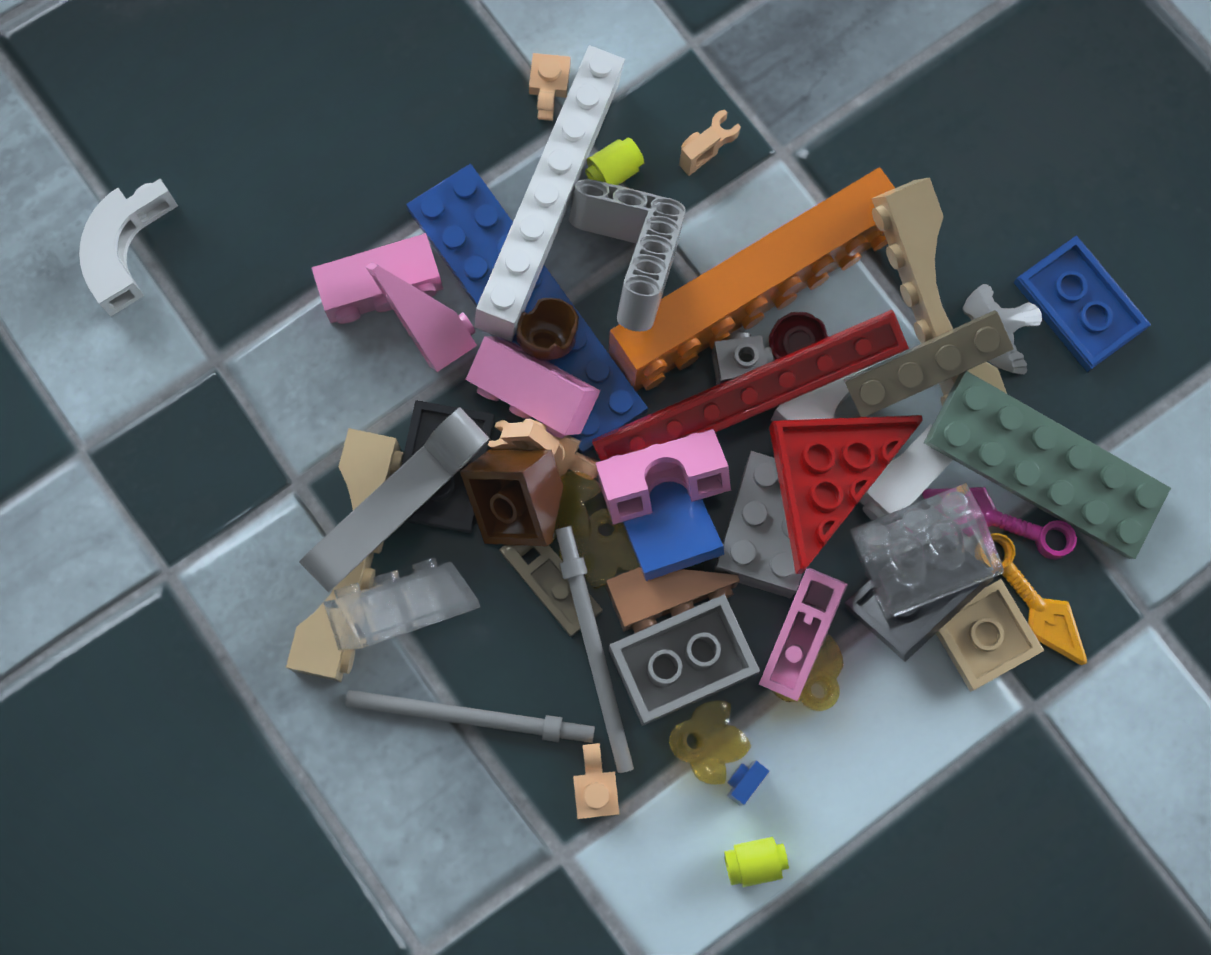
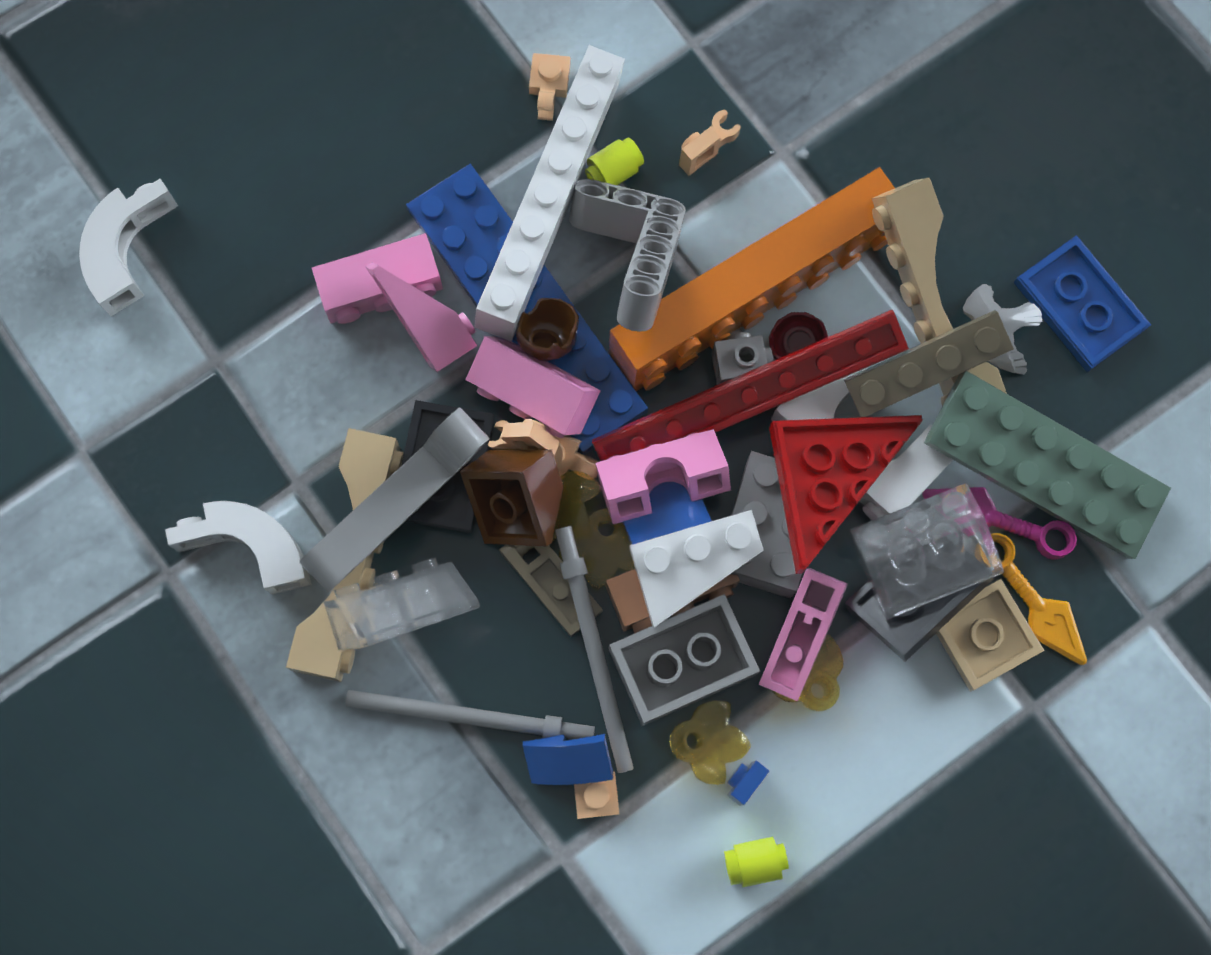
(238, 522): none -> white arch
(568, 762): none -> blue slope
(691, 561): none -> white wing

